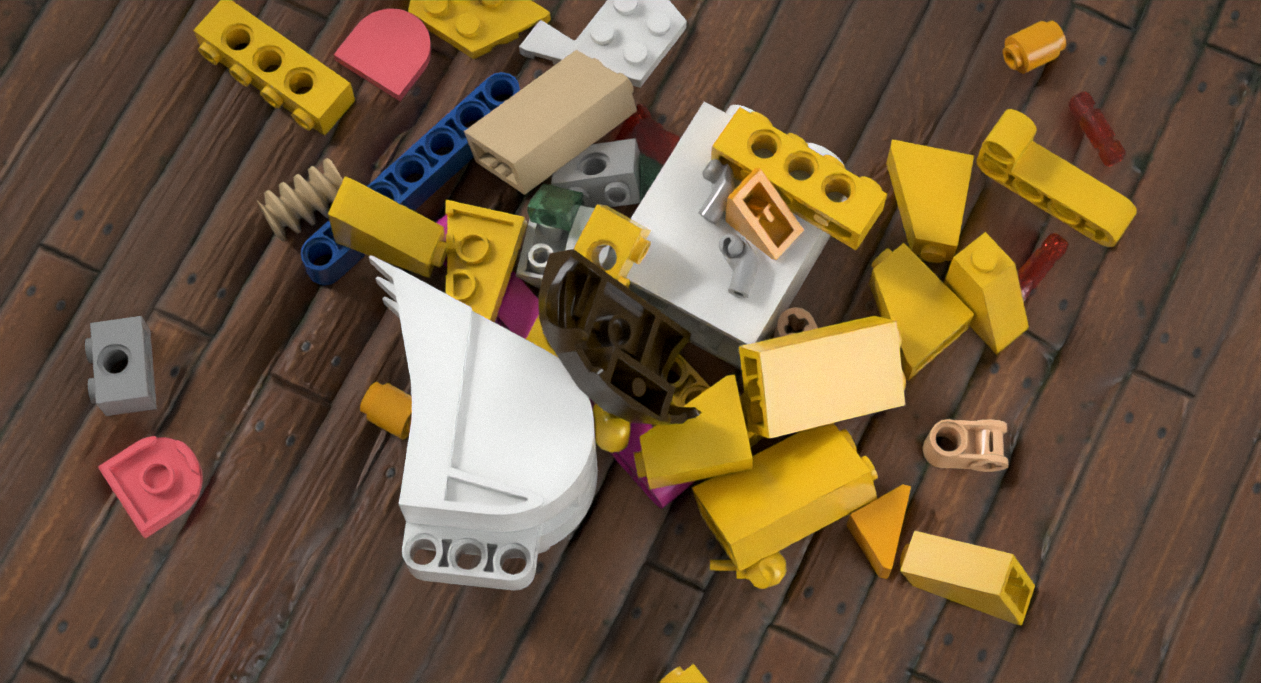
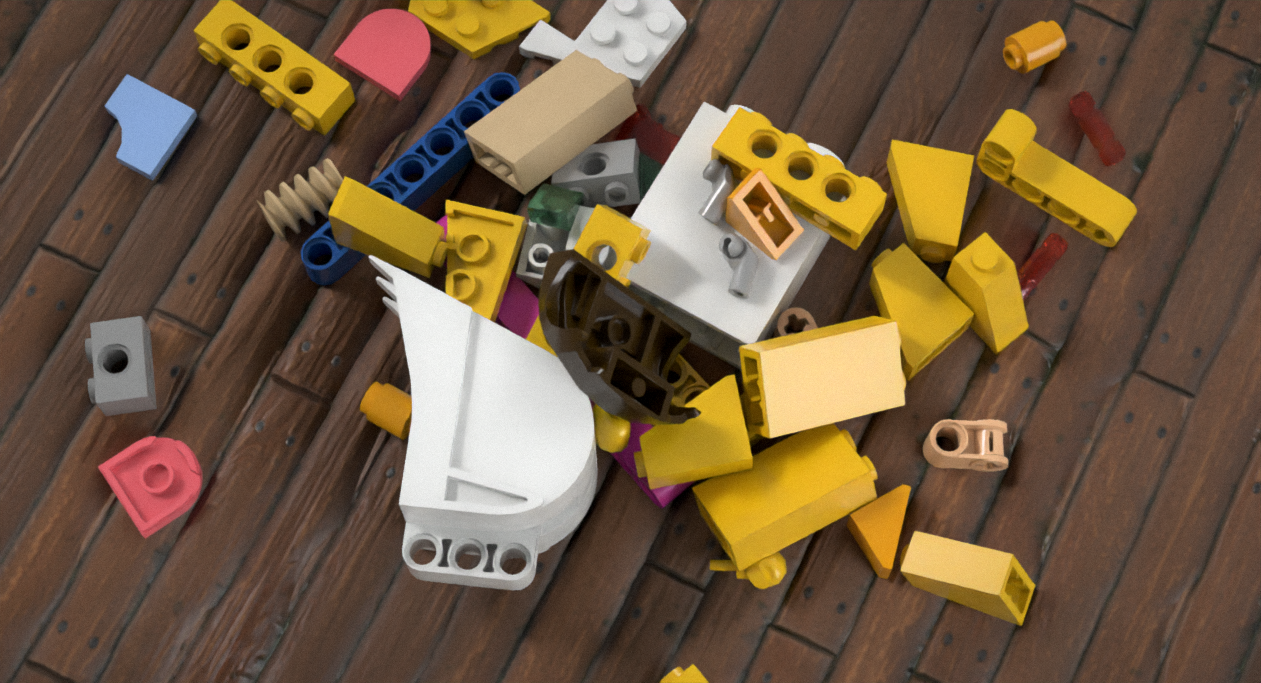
(149, 124): none -> light blue tile

